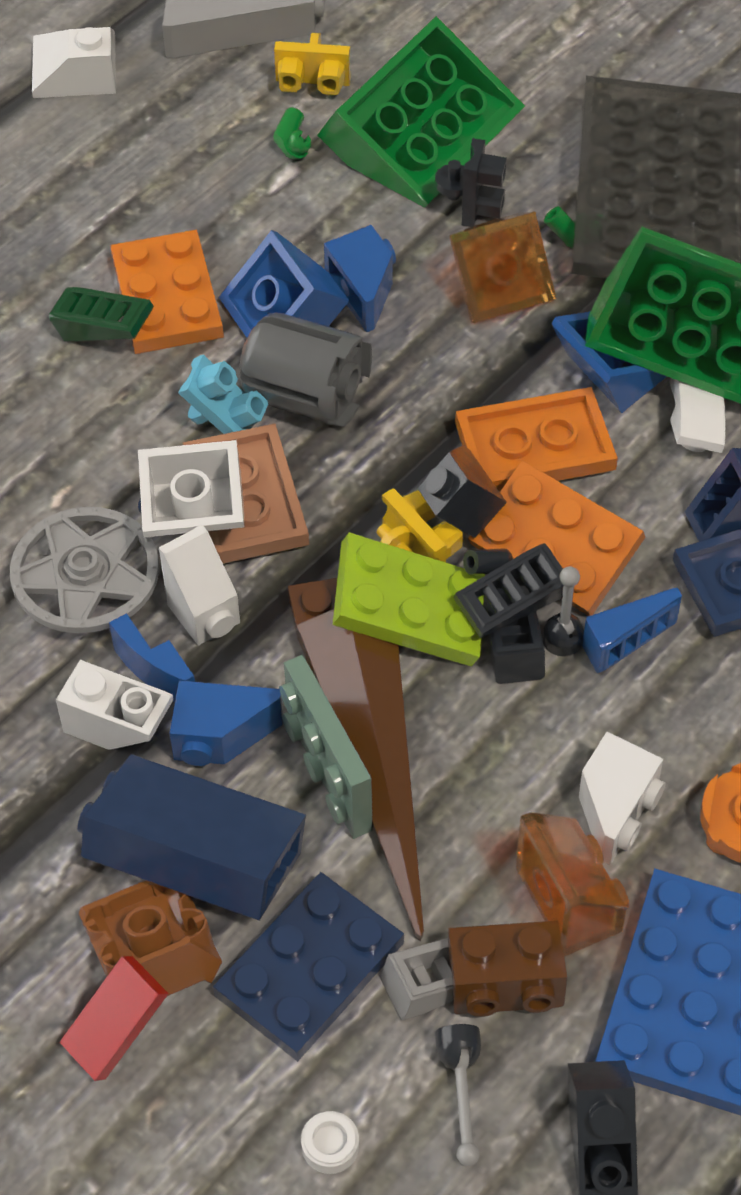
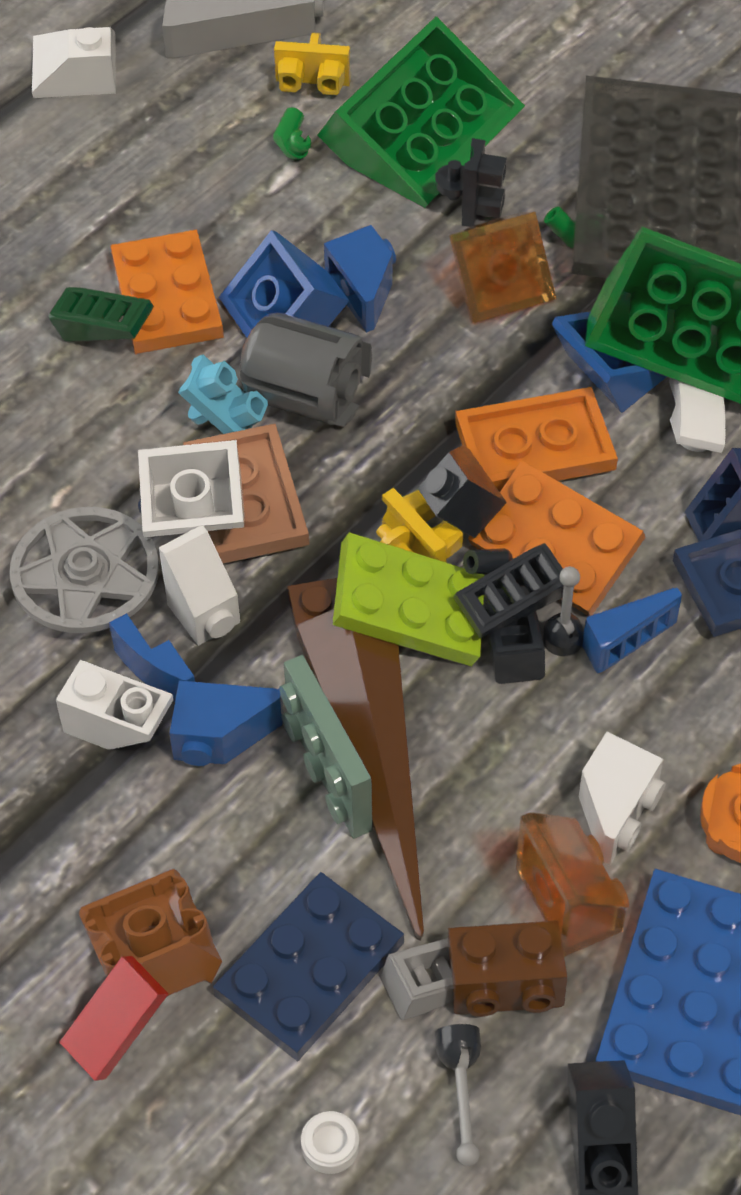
(192, 836): dark blue brick -> none

